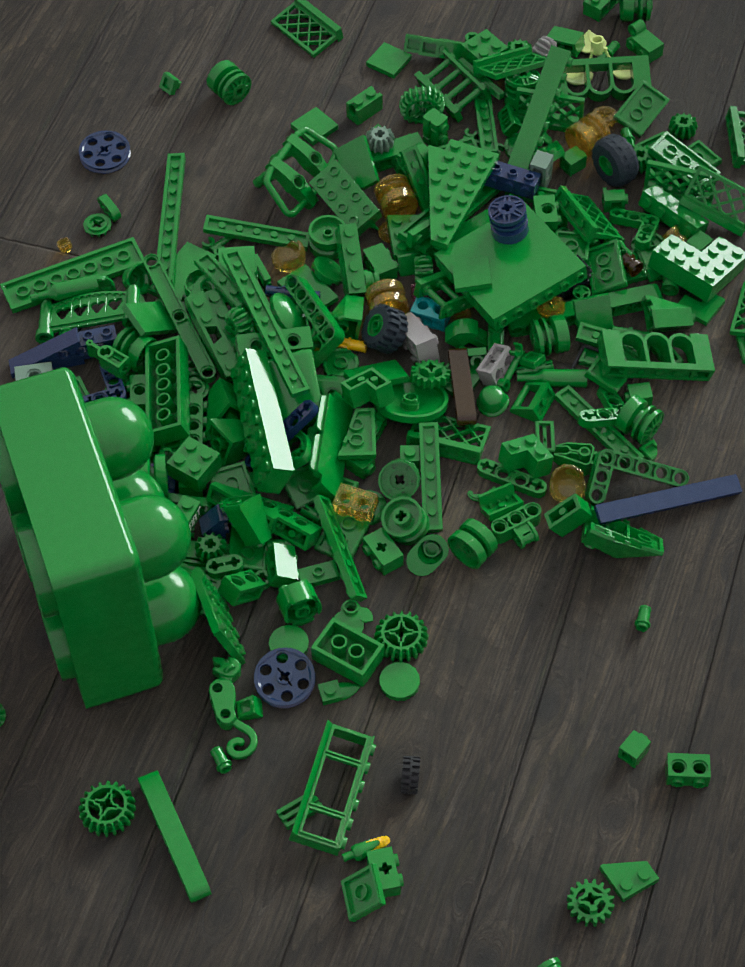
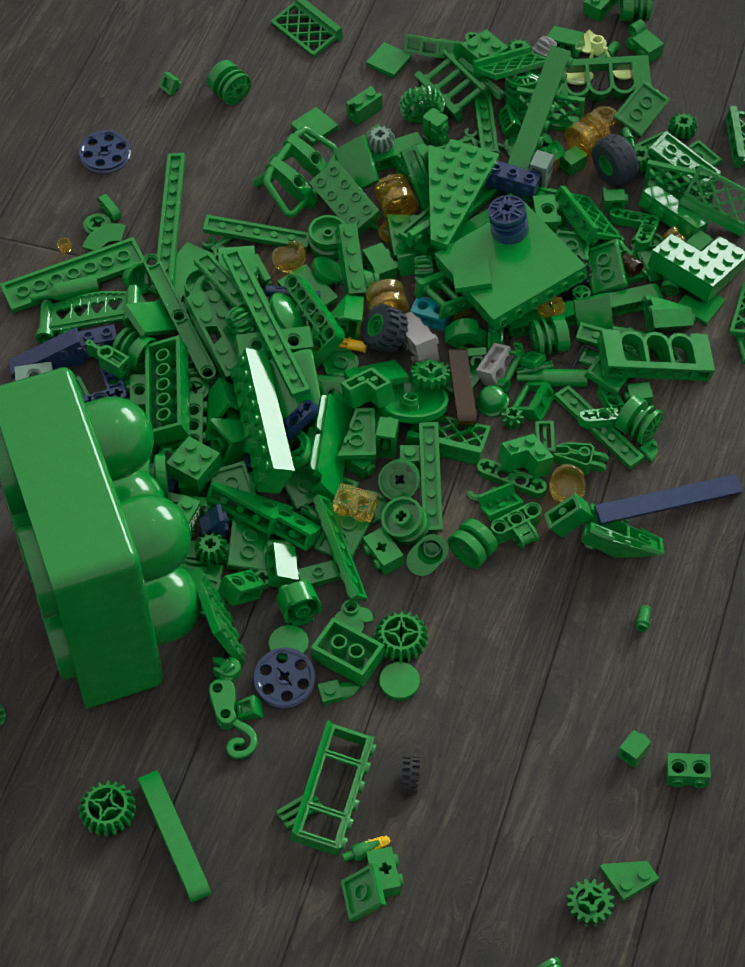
(104, 235): none -> green tile
(105, 283): green tile -> none
(223, 764): green pin -> none
(224, 566): green beam -> none
(247, 518): green slope -> none
(387, 437): none -> green brick
(512, 418): none -> green gear
(631, 469): green beam -> none

